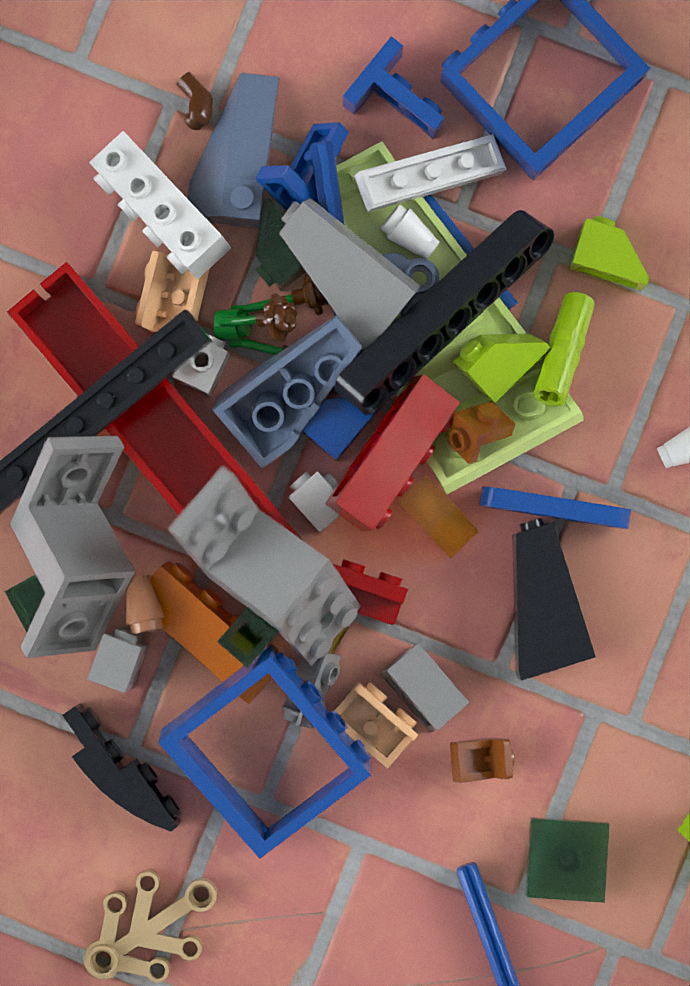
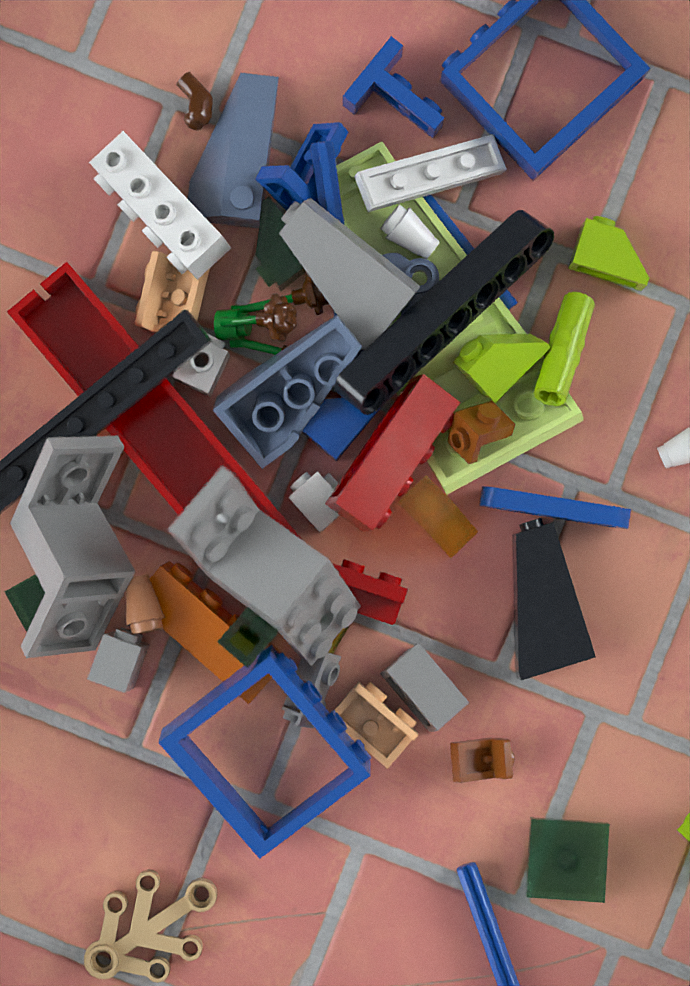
(127, 786): black slope -> none

